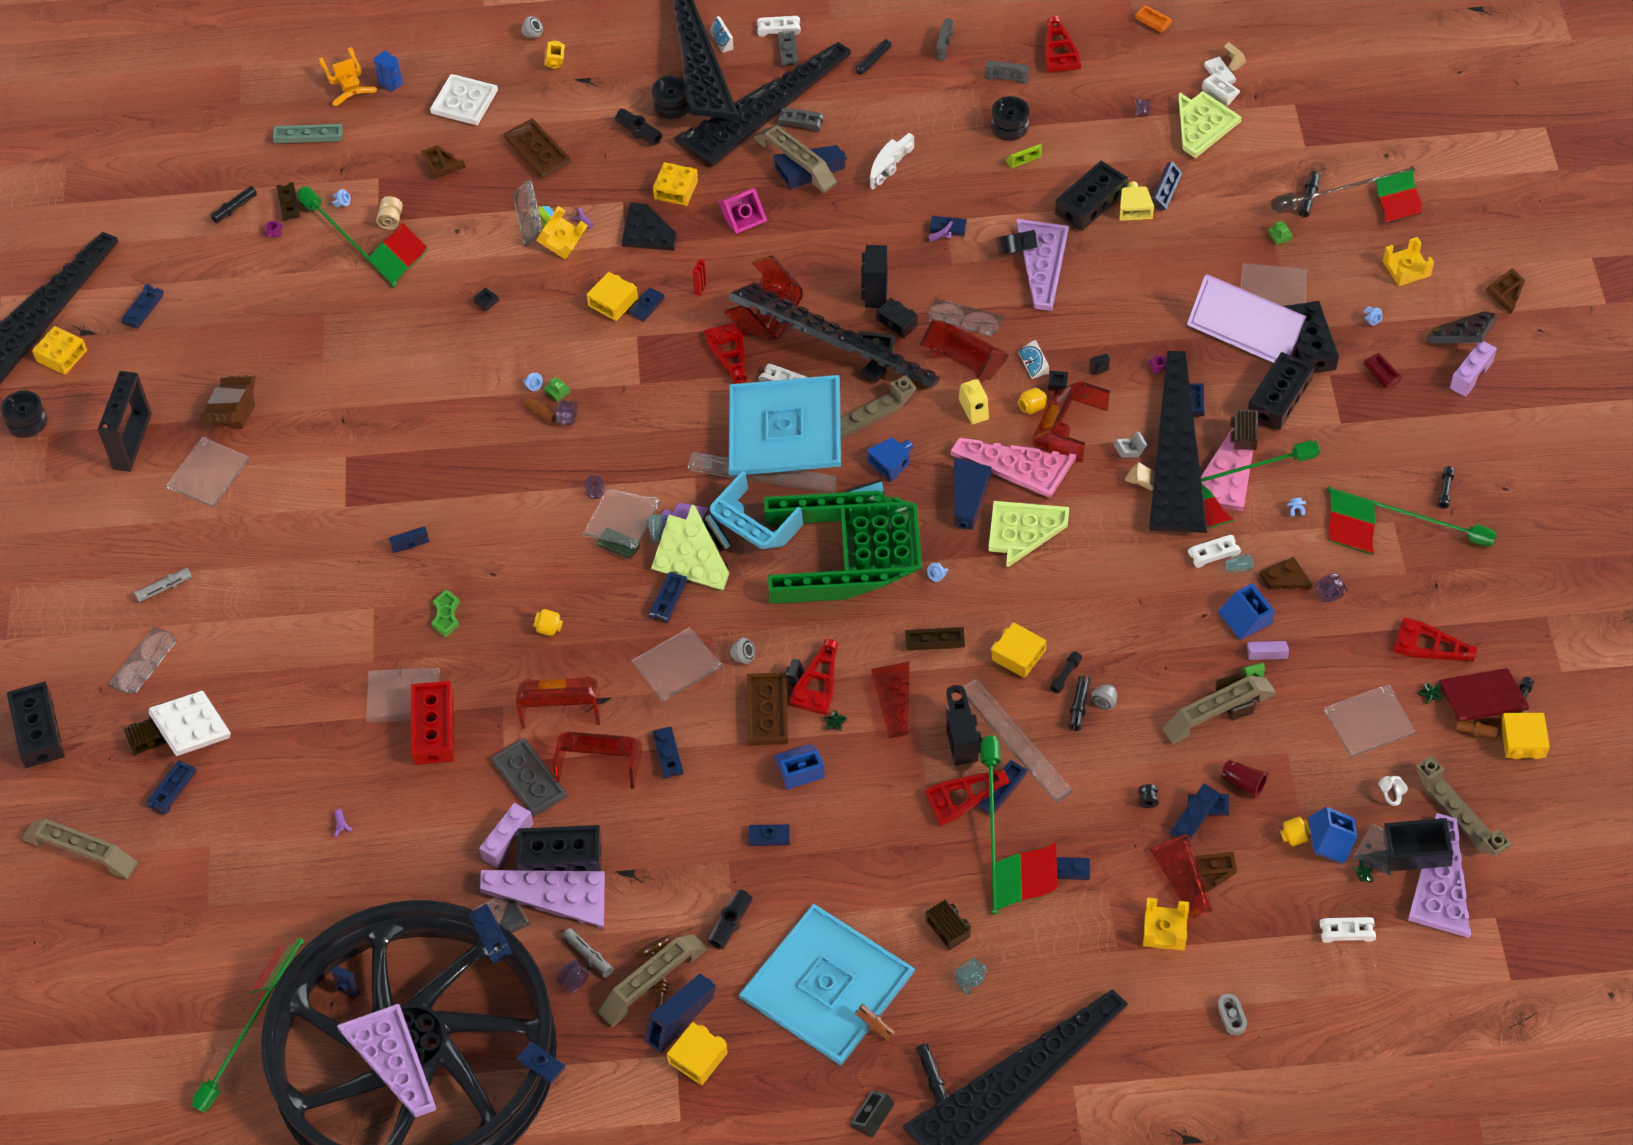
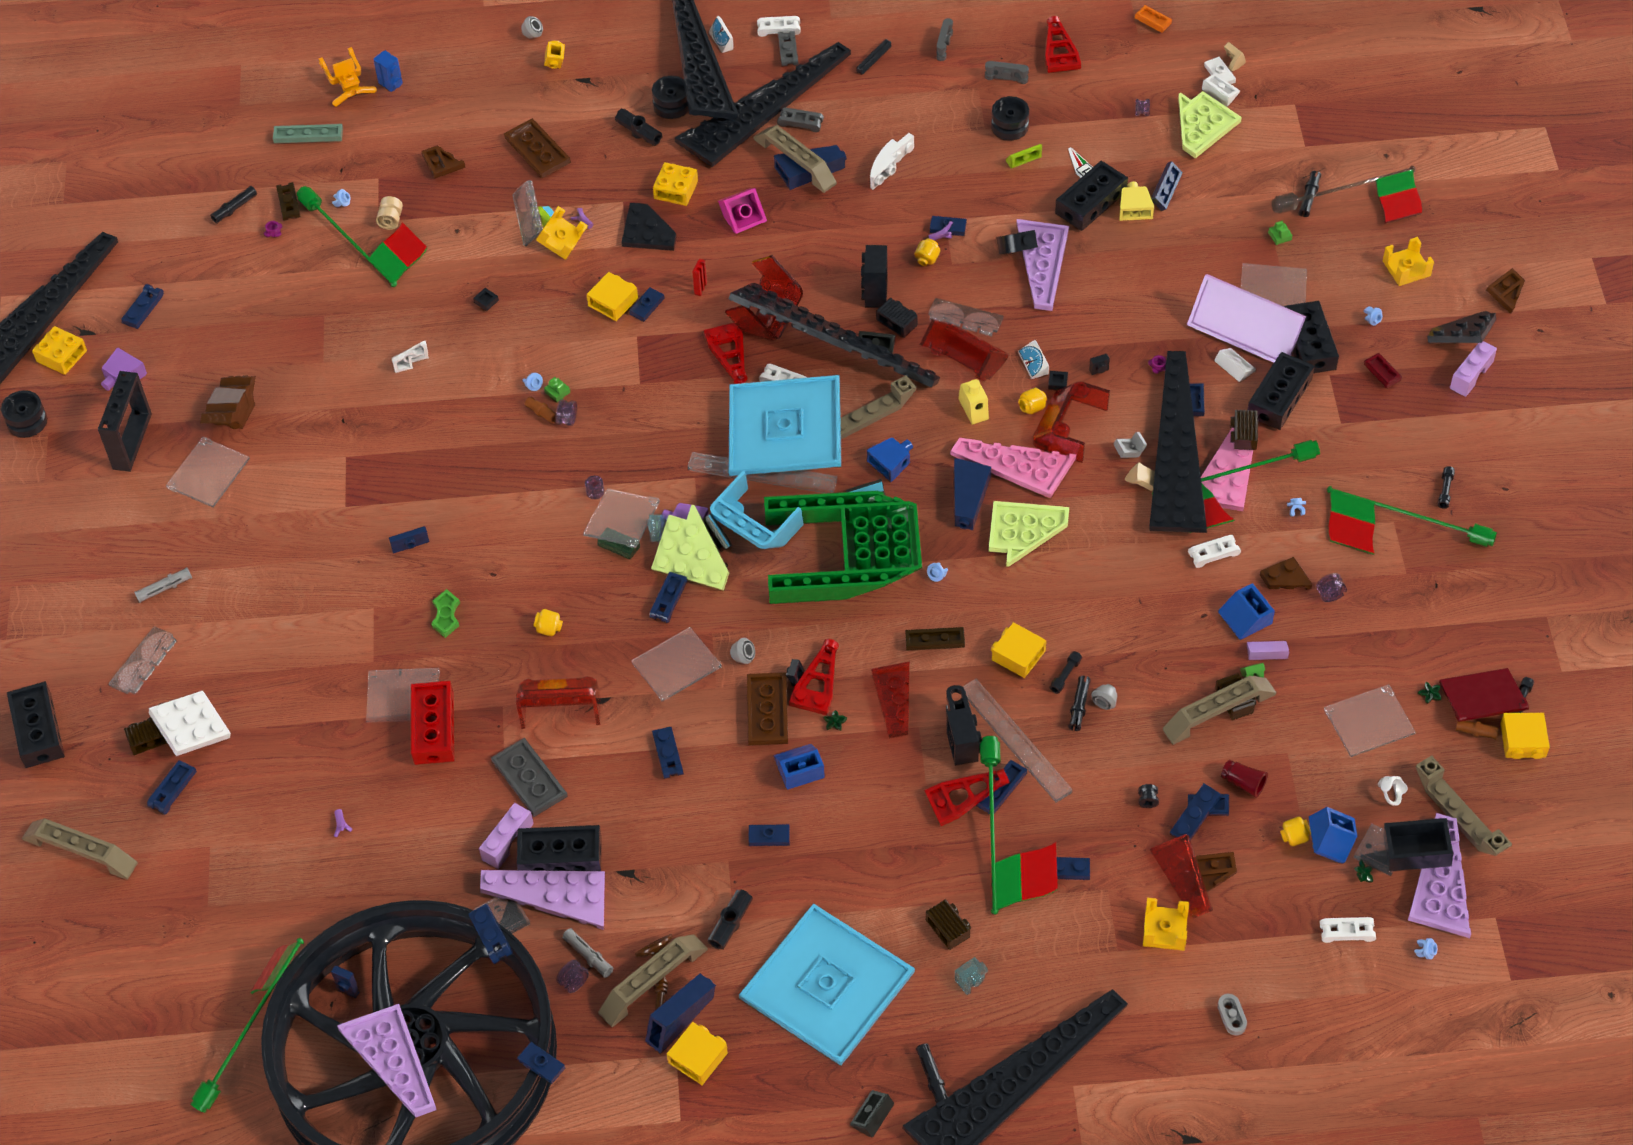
(120, 362): none -> medium lavender torso
(404, 360): none -> white slope
(464, 99): white plate -> none
(598, 744): clear red windscreen -> none
(873, 371): black plate -> none
(874, 1022): dark orange pin -> none
(927, 252): none -> yellow head
(1080, 164): none -> sticker
(1234, 364): none -> white slope
(1241, 563): clear light blue cone -> none
(1408, 636): red plate -> none
(1429, 948): none -> light blue plate

